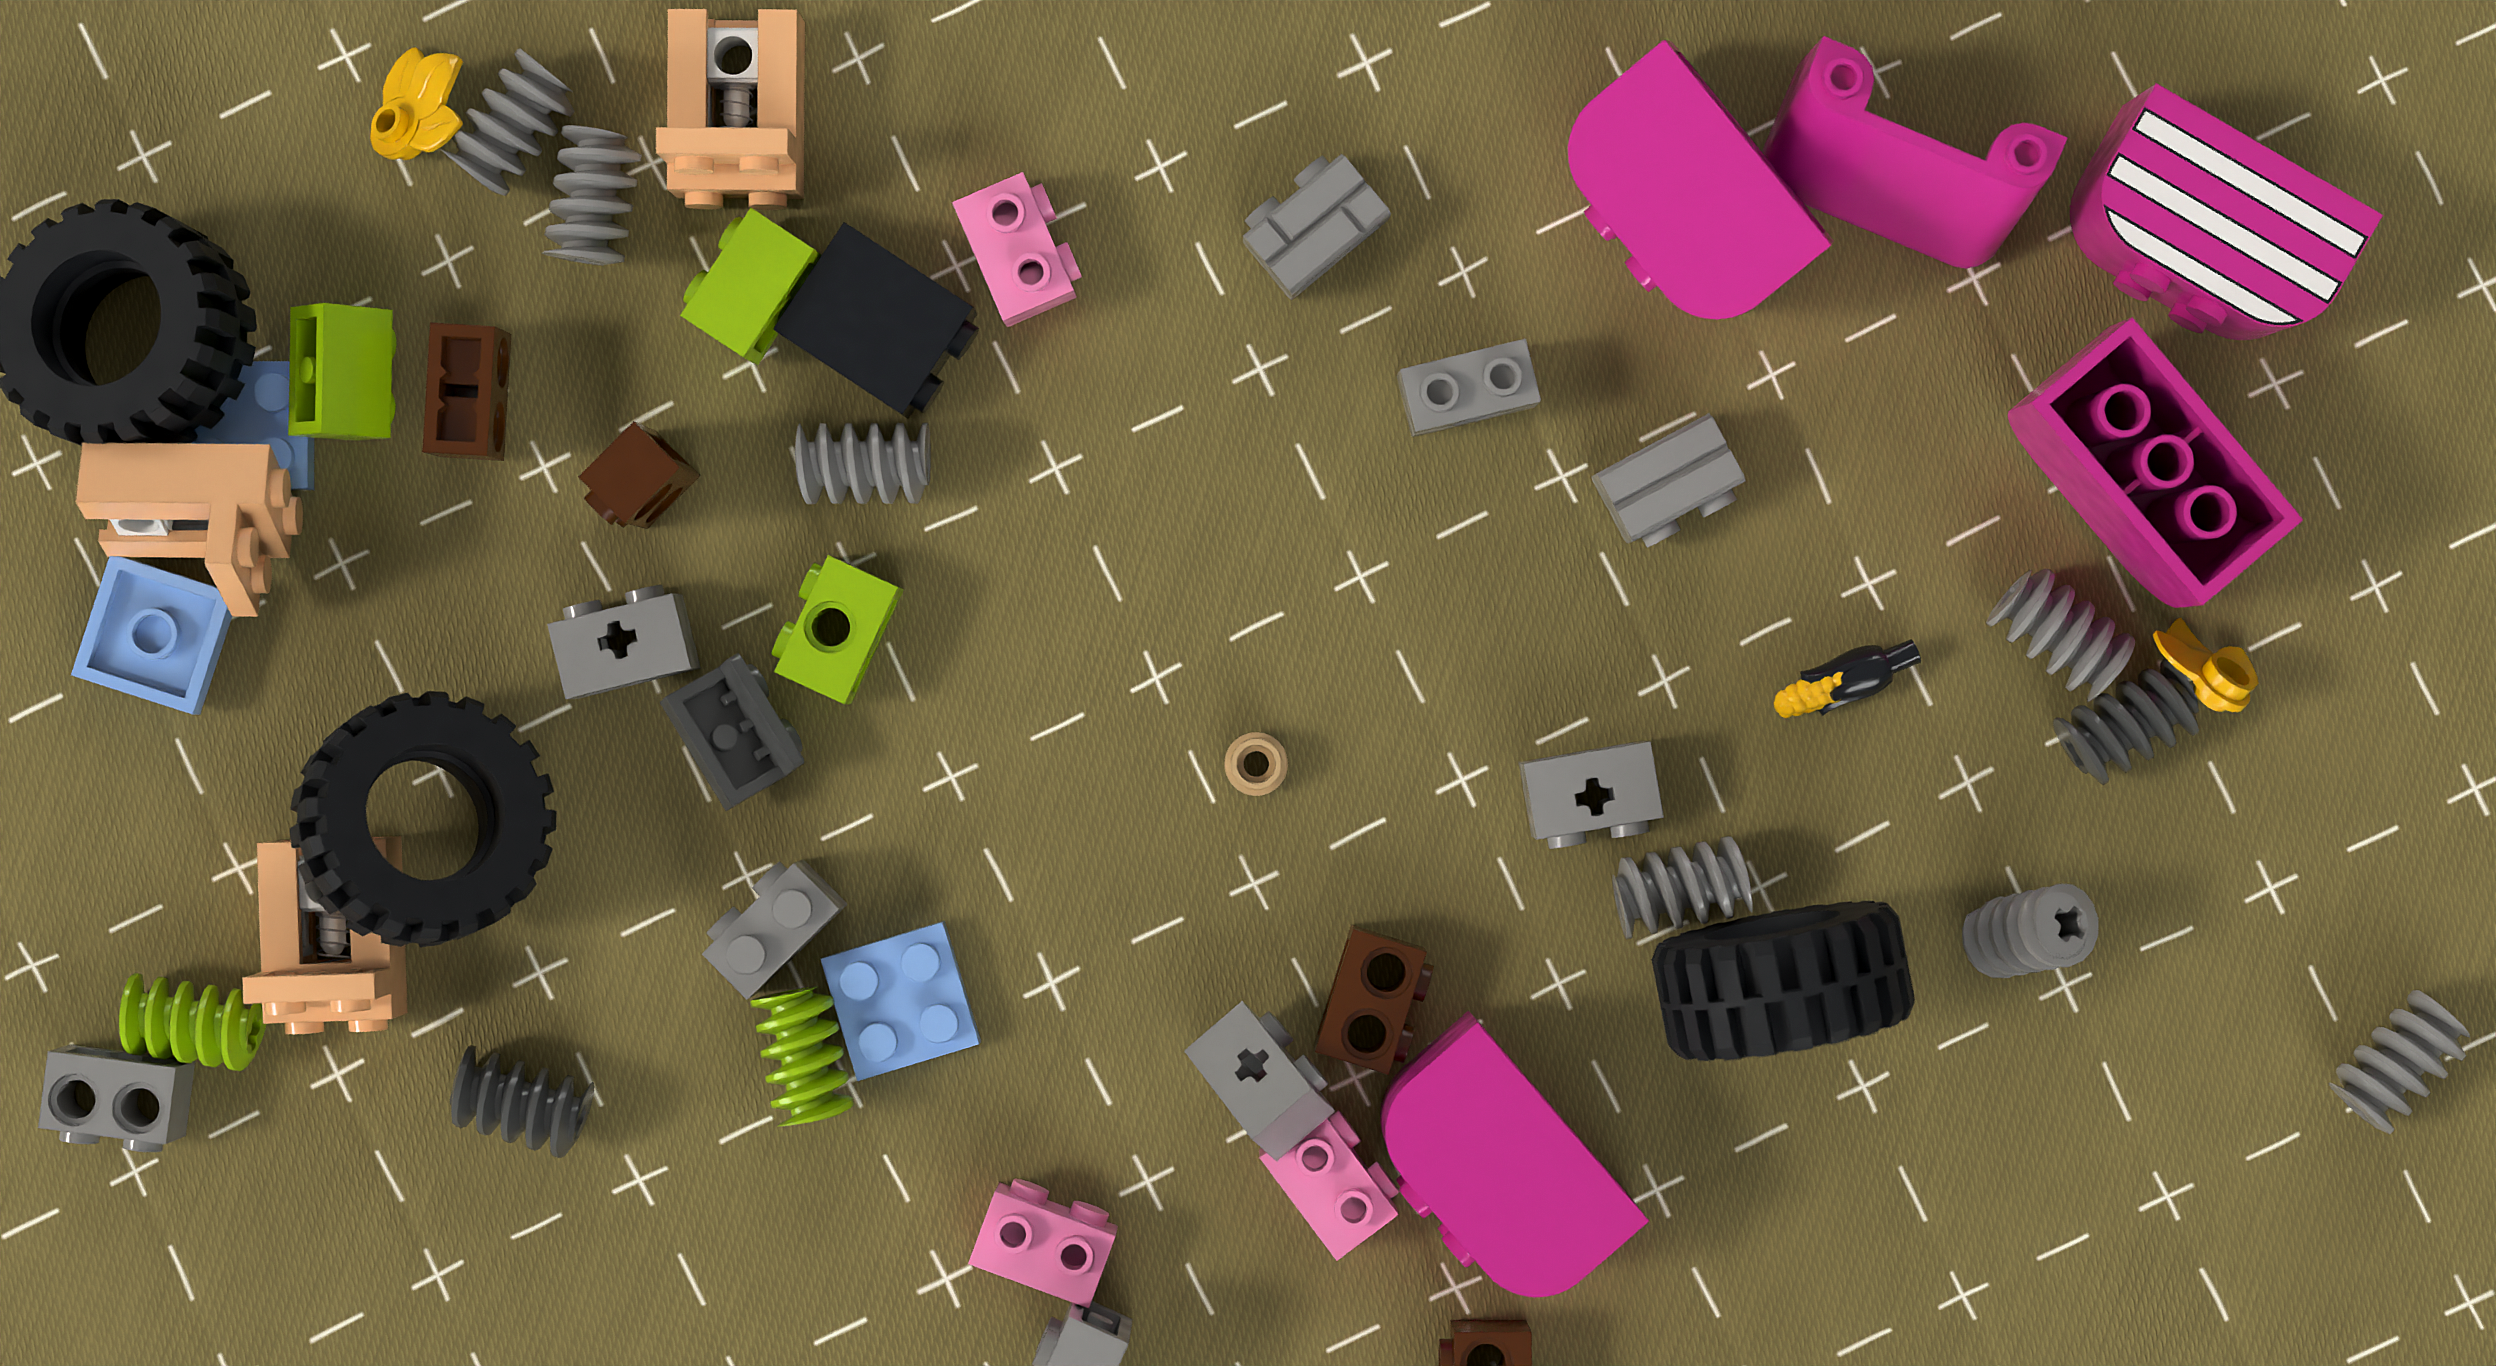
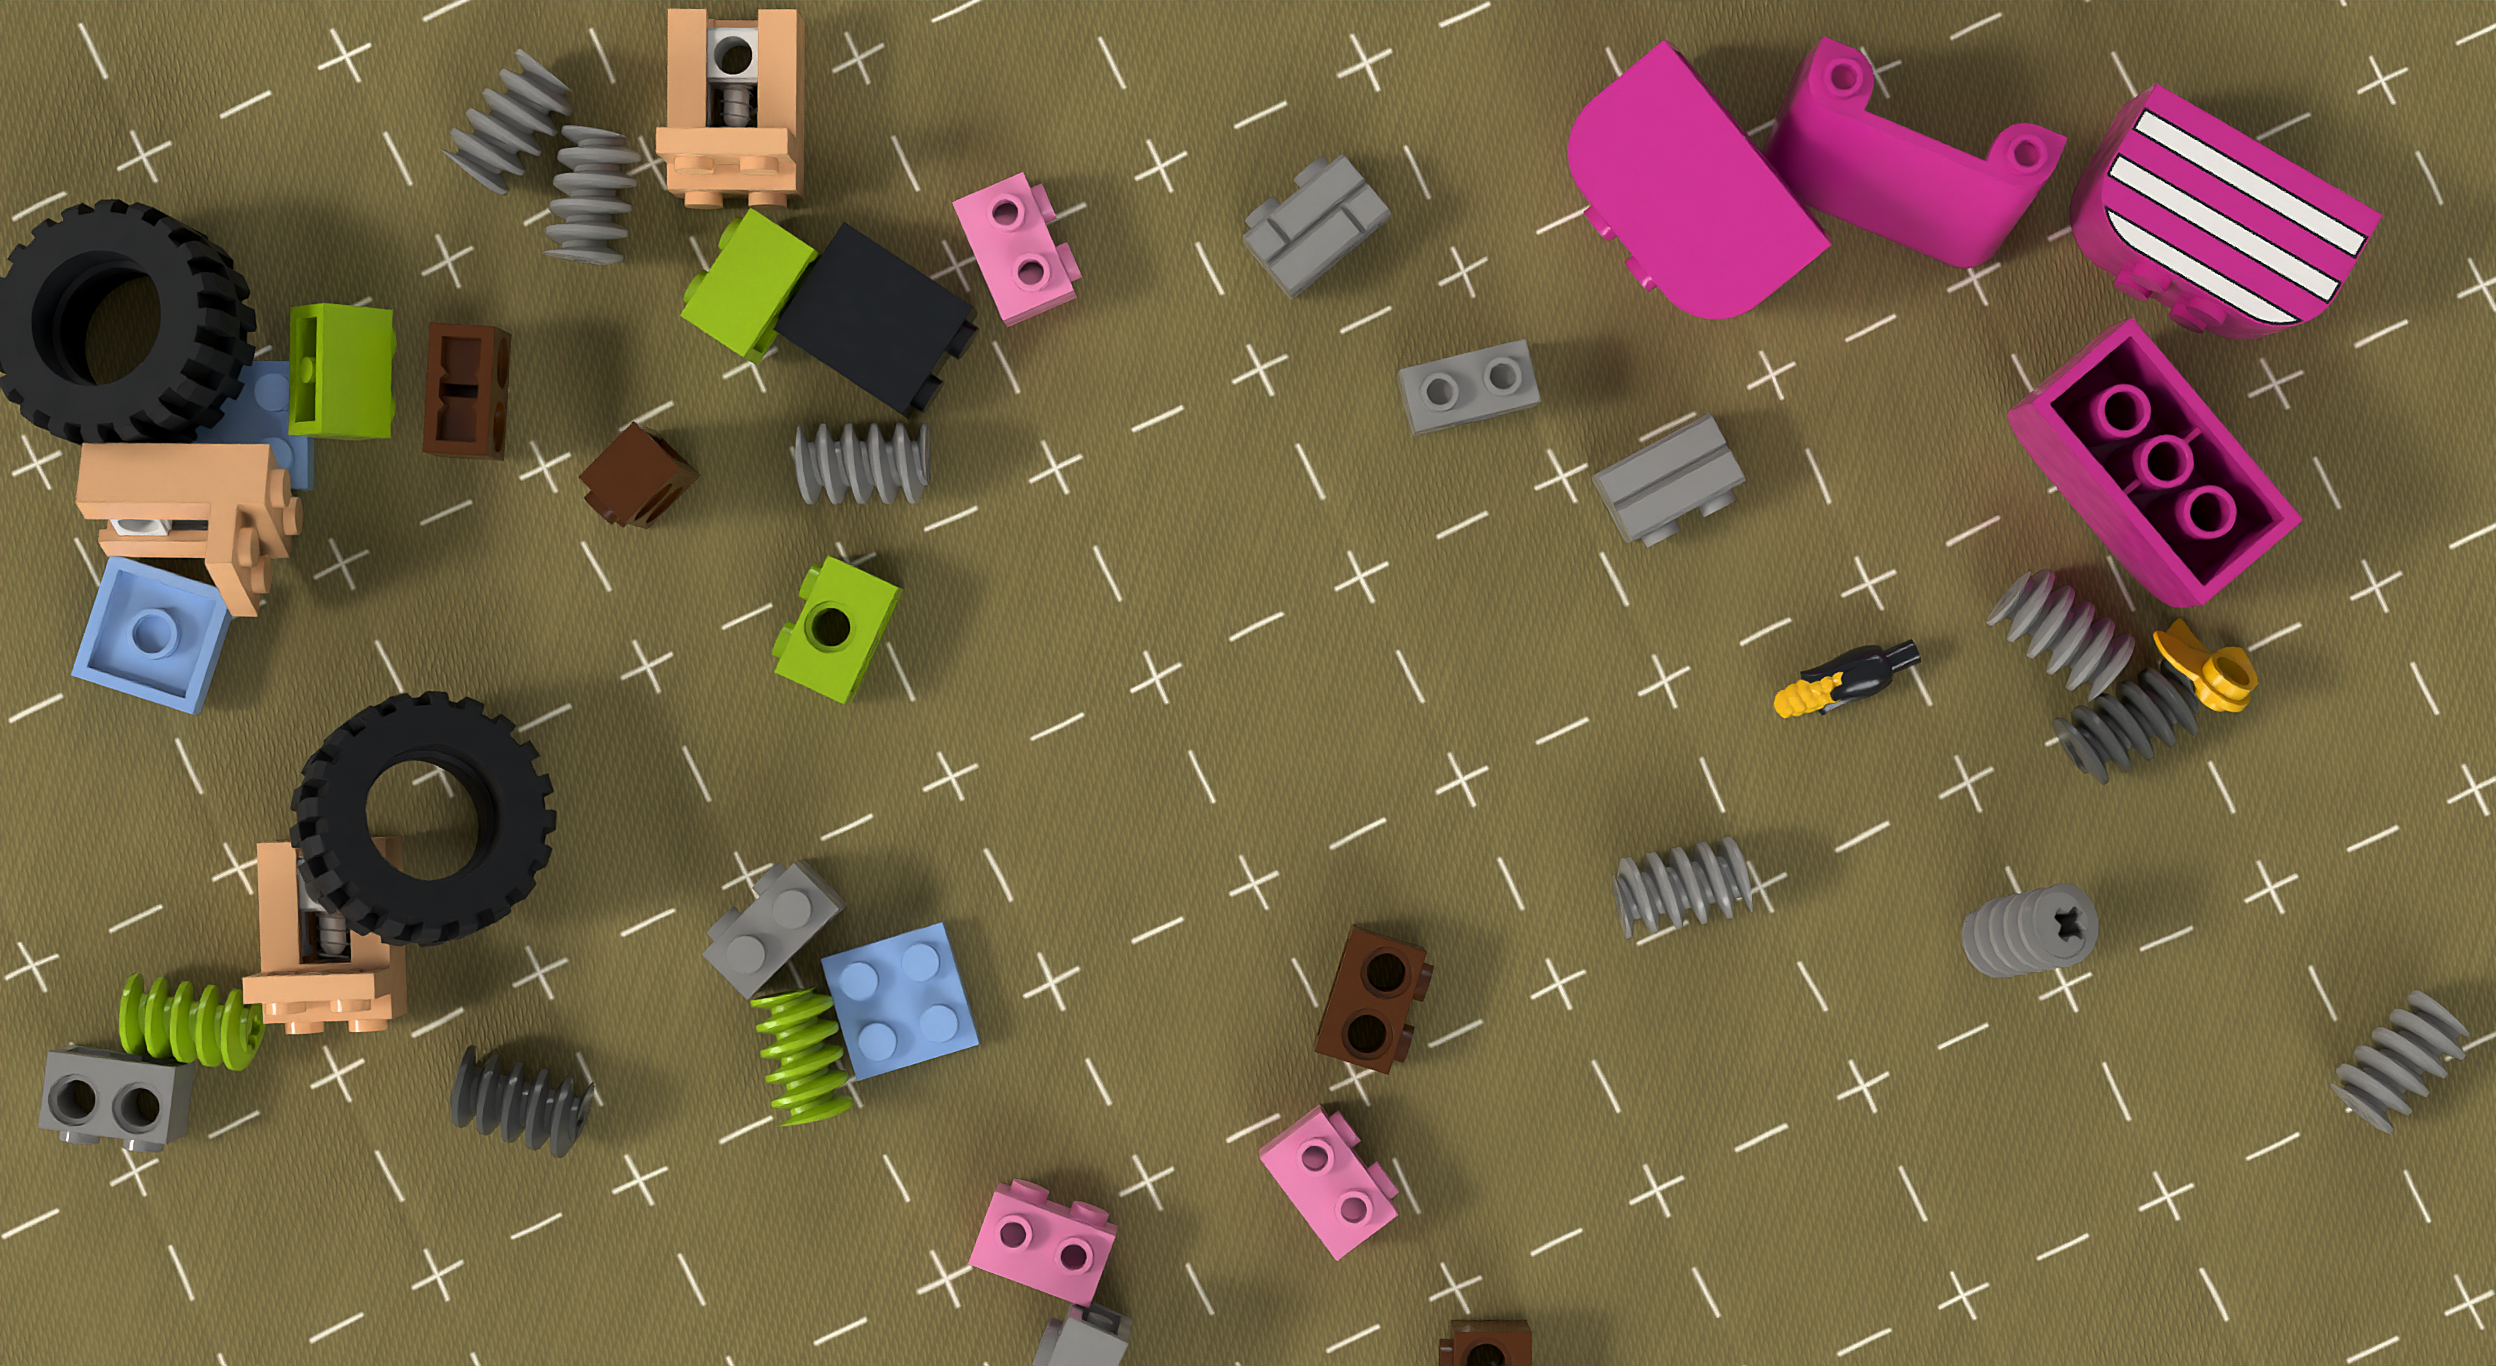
(415, 106): yellow plate -> none
(661, 650): light grey brick -> none
(734, 731): dark grey bracket -> none
(1256, 784): tan plate -> none
(1271, 1109): light grey brick -> none
(1500, 1167): dark pink brick -> none
(1622, 769): light grey brick -> none
(1783, 981): black tyre -> none

